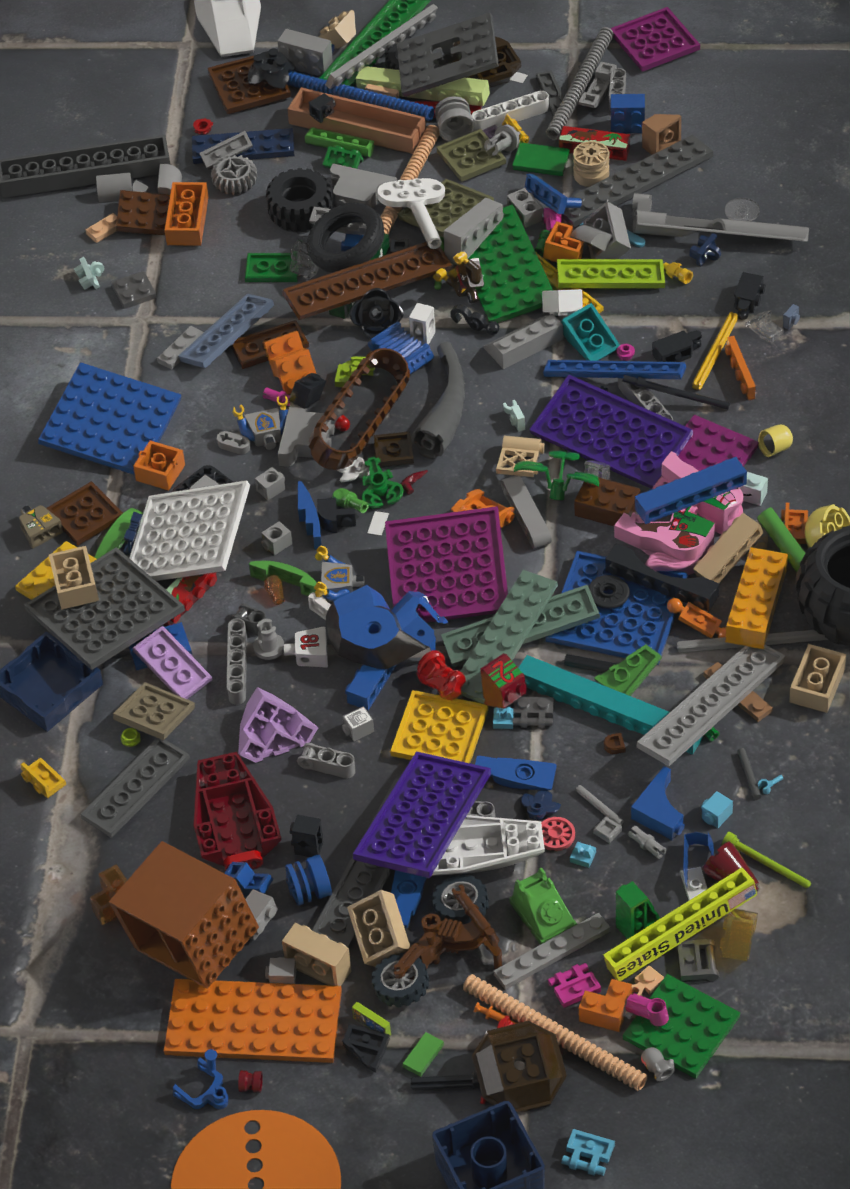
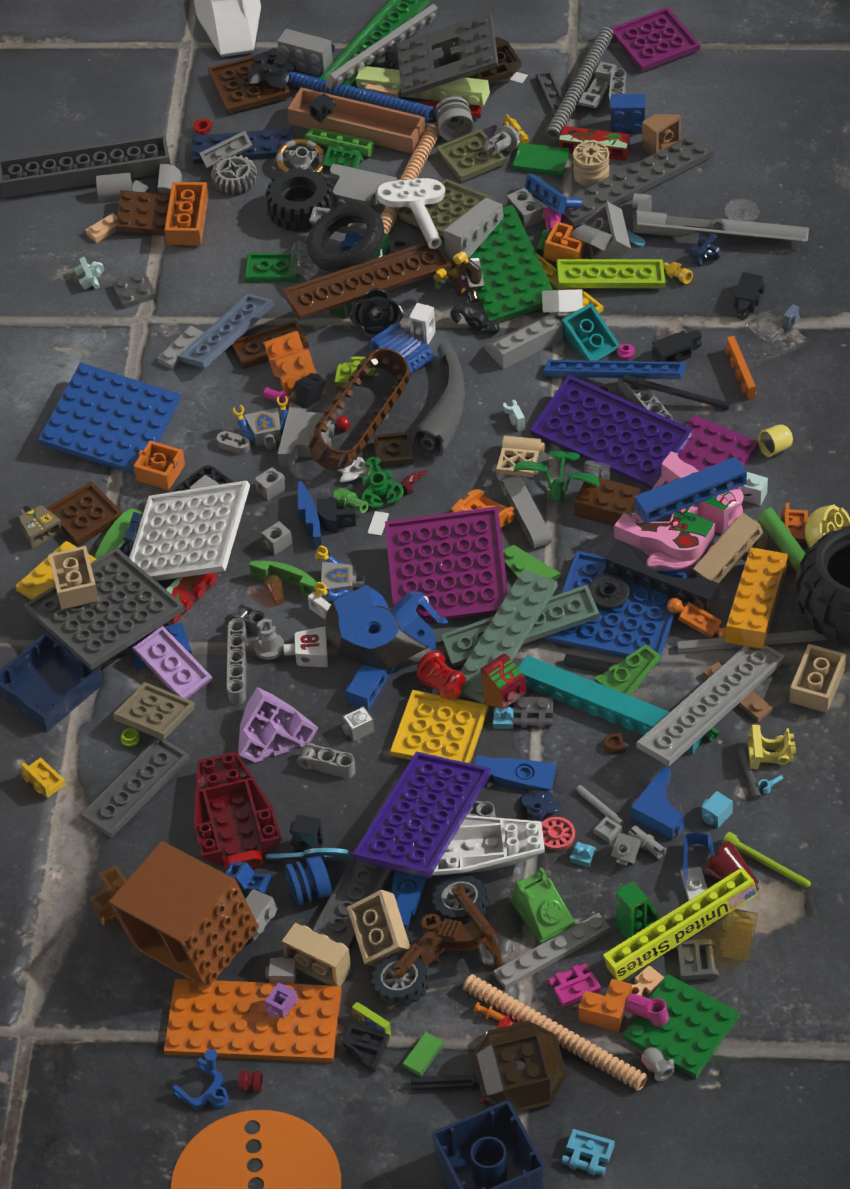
(280, 1001): none -> medium lavender brick
(301, 156): none -> light grey piece
(326, 854): none -> medium azure piece
(340, 29): tan slope -> none
(518, 109): white beam -> none
(519, 560): none -> bright green wing
(625, 849): none -> light grey brick
(714, 351): yellow axle -> none
(758, 745): none -> light yellow tile

